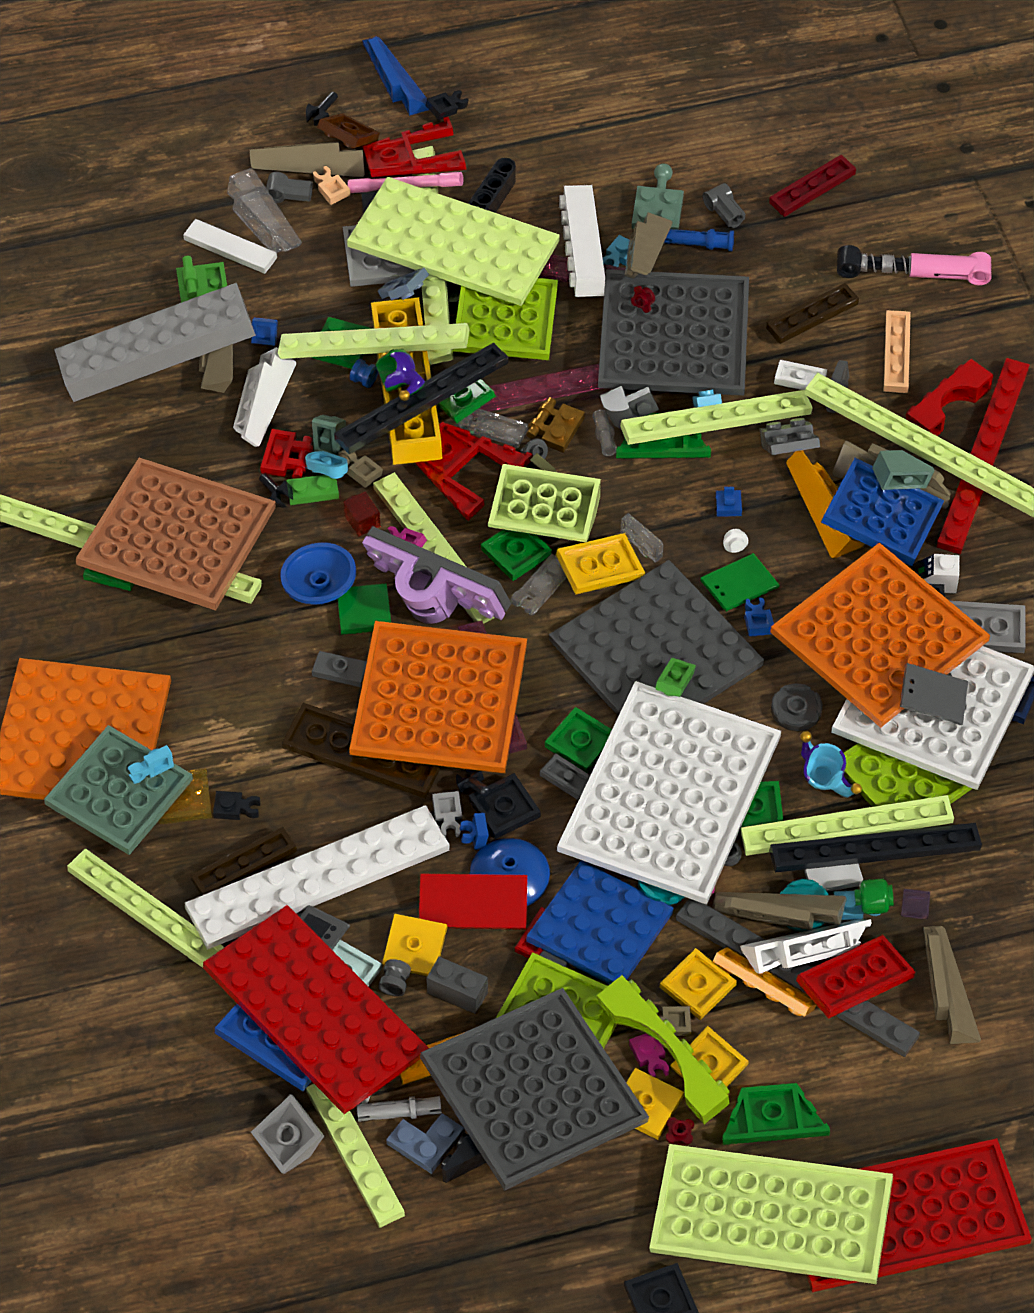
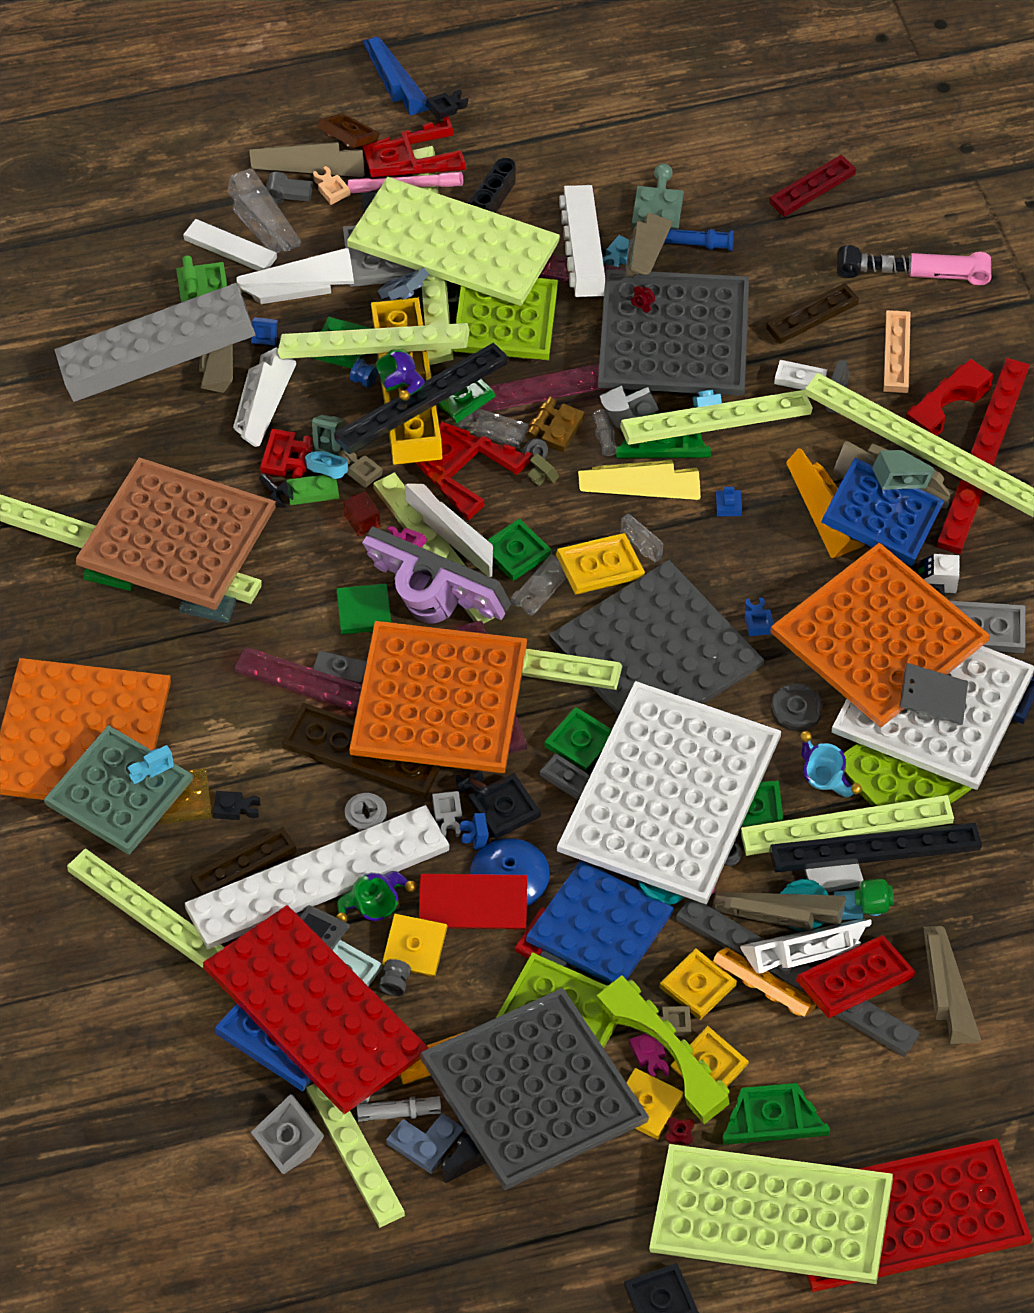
(222, 613): none -> clear light blue tile
(298, 278): none -> white wedge
(299, 679): none -> clear pink plate
(318, 573): blue dish -> none
(320, 109): black bar -> none
(373, 803): none -> light grey gear
(374, 895): none -> green piece
(451, 527): none -> white wedge
(457, 985): dark grey brick -> none
(545, 503): yellowish green slope -> none
(571, 669): none -> yellowish green plate
(642, 479): none -> light yellow wedge
(675, 677): bright green plate -> none
(721, 200): dark grey piece -> none
(735, 540): white plate -> none
(739, 582): green container -> none
(788, 437): dark grey plate -> none
(915, 903): clear purple tile -> none

